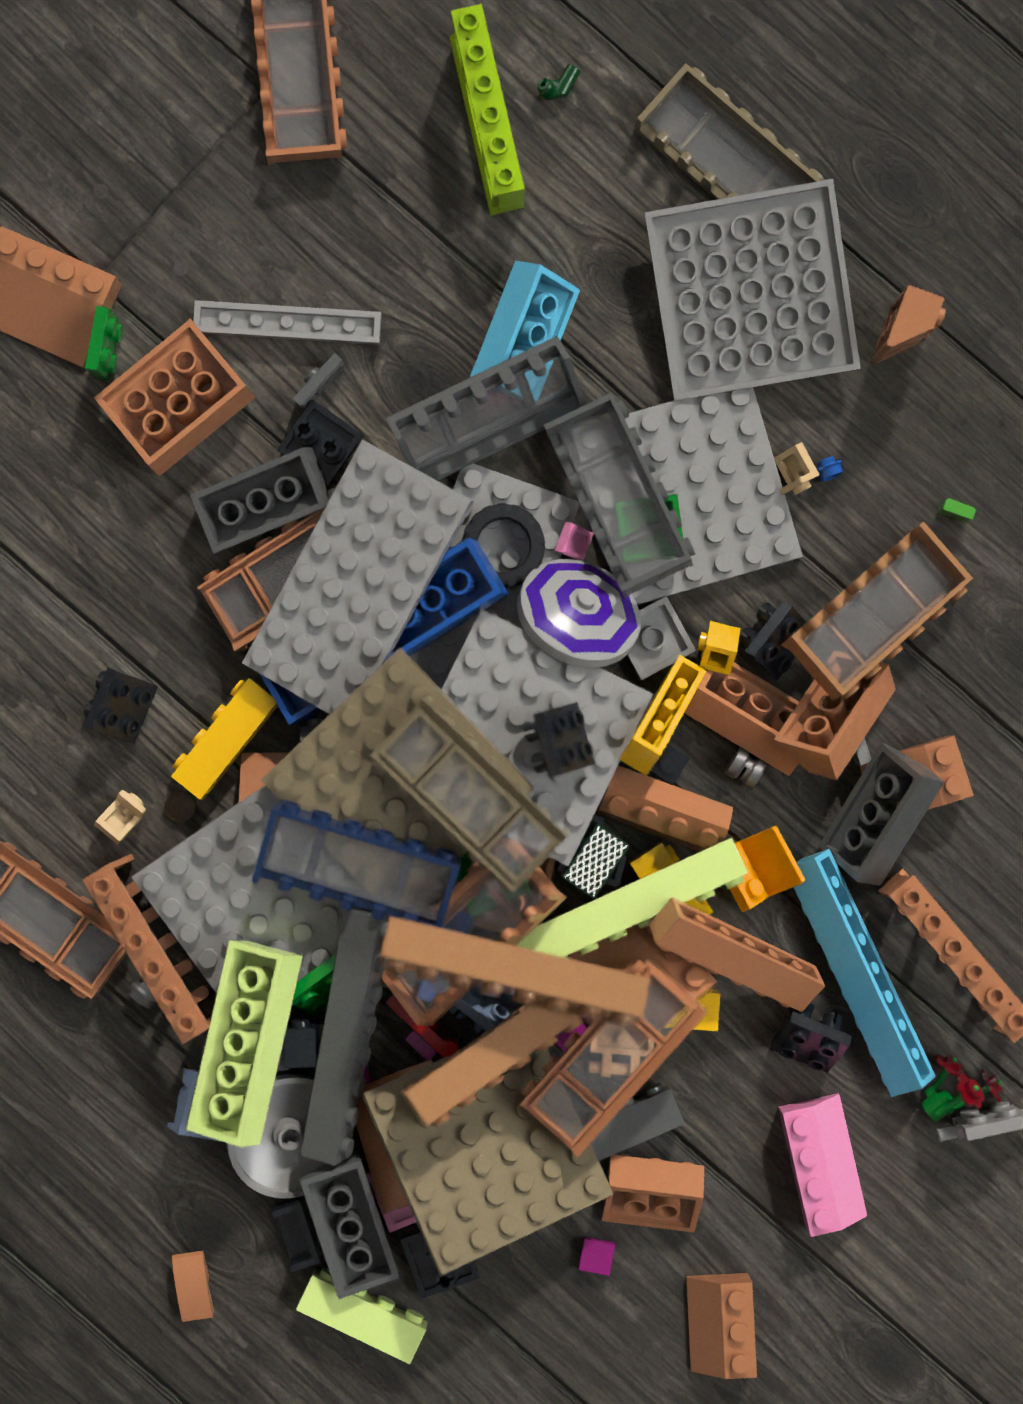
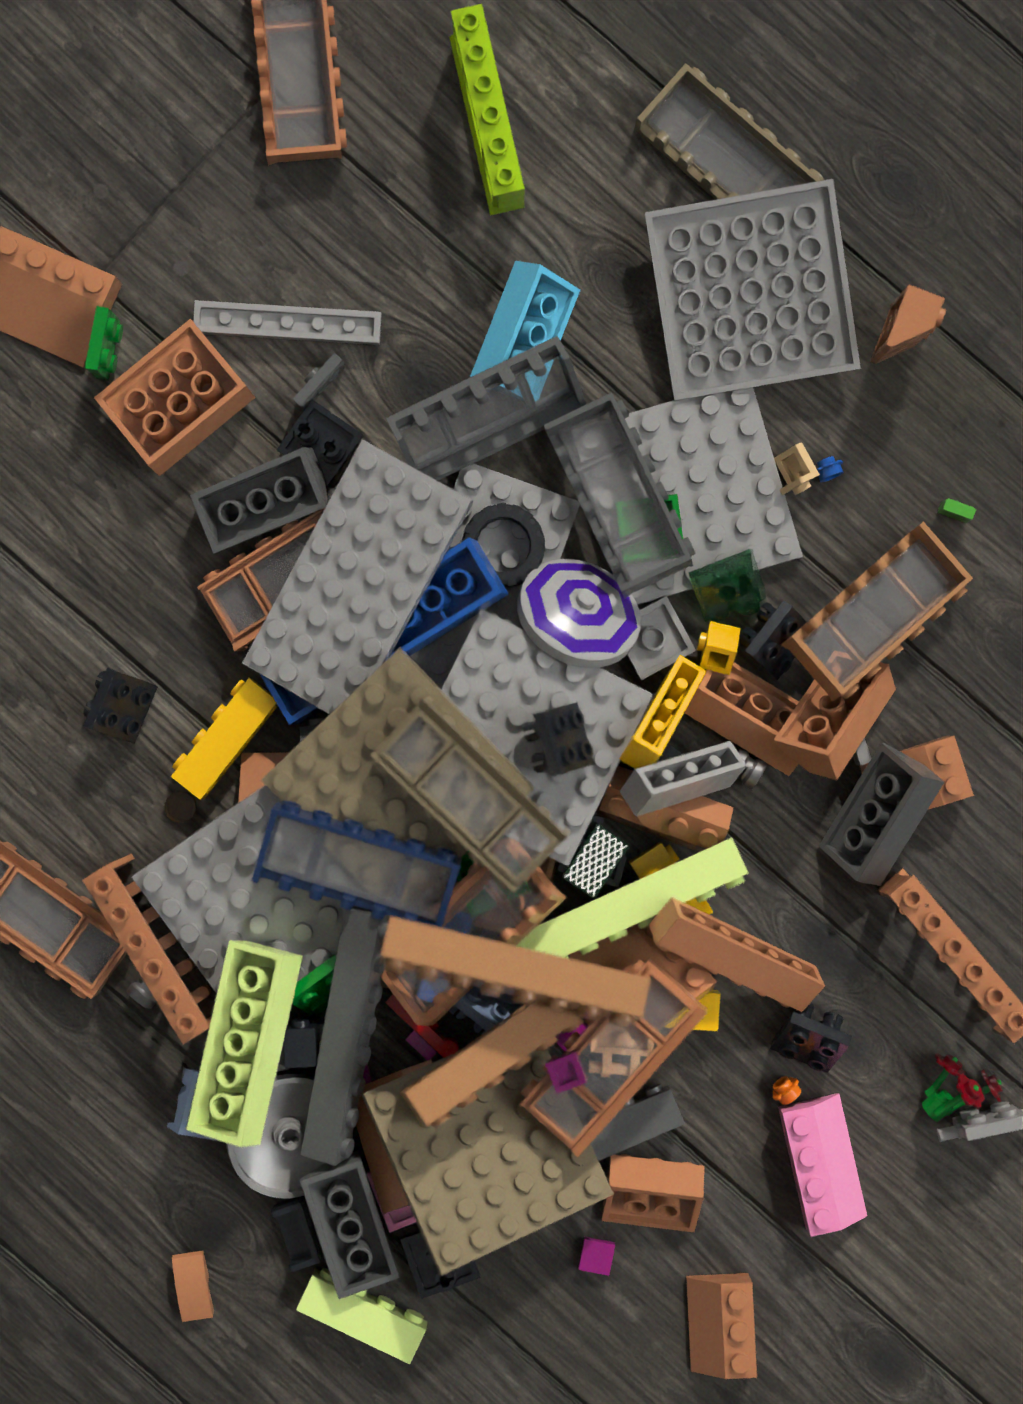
(121, 816): tan bracket -> none
(560, 87): dark green arm -> none
(566, 1072): none -> magenta tile
(574, 541): bright pink tile -> none
(682, 778): none -> light grey brick
(729, 587): none -> clear green slope
(769, 868): light orange bracket -> none
(786, 1090): none -> orange plate
(862, 975): medium azure brick -> none

